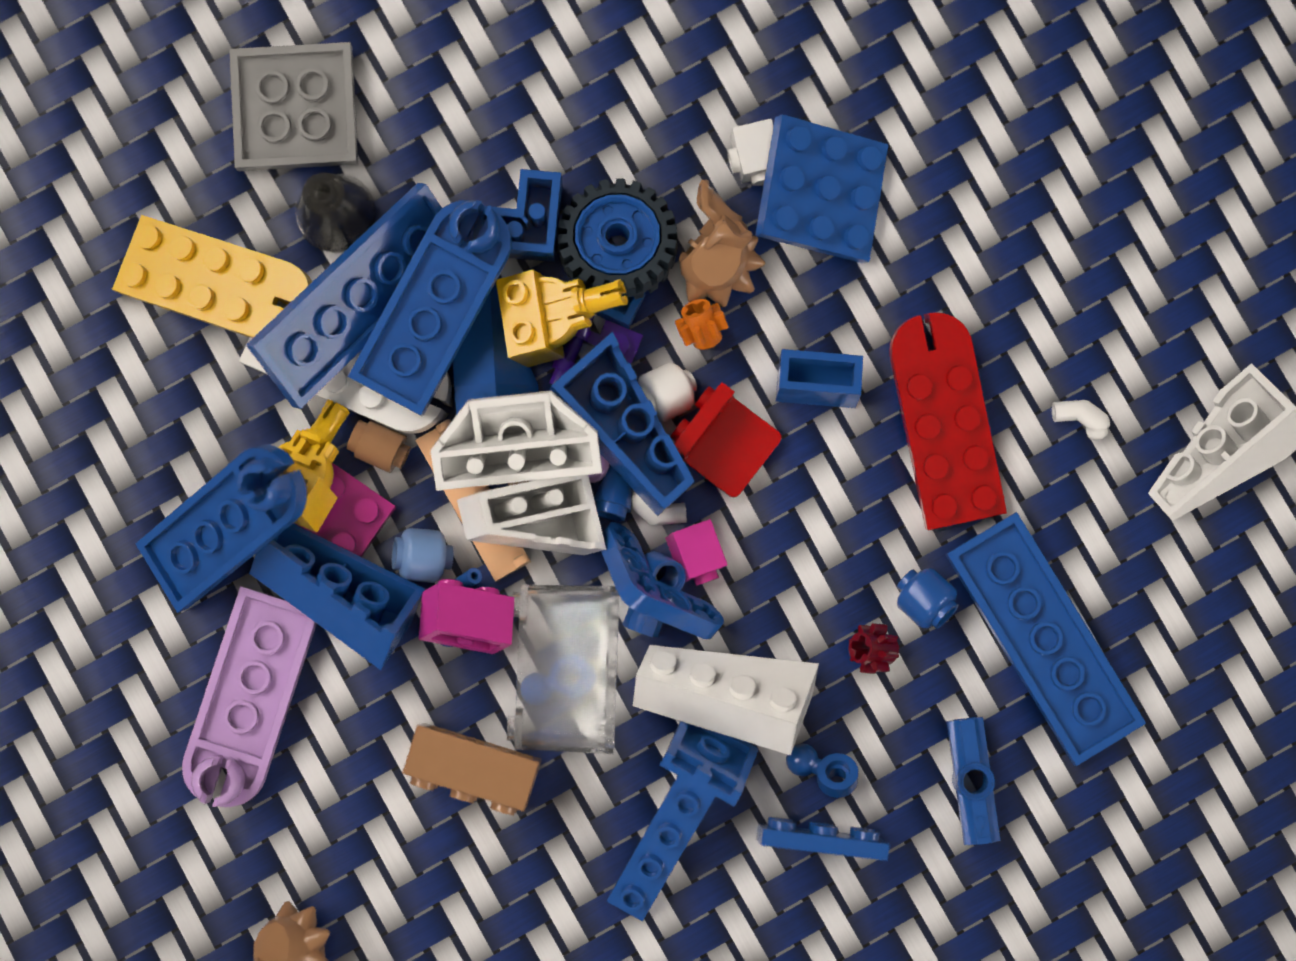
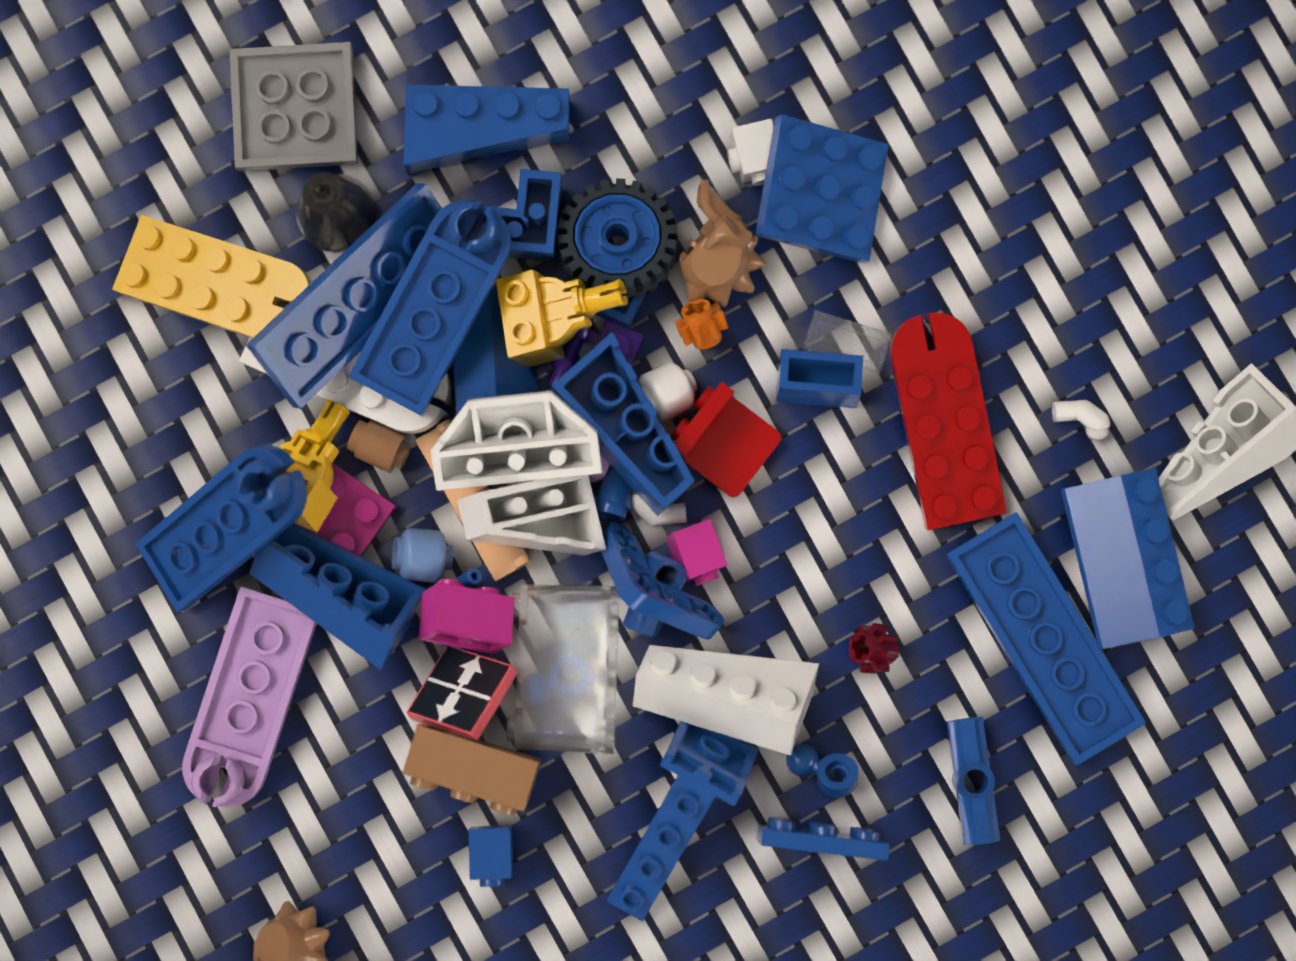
(462, 693): none -> black tile
(479, 122): none -> blue wedge
(491, 854): none -> blue brick
(843, 336): none -> clear tile
(927, 598): blue head -> none
(1127, 559): none -> slope

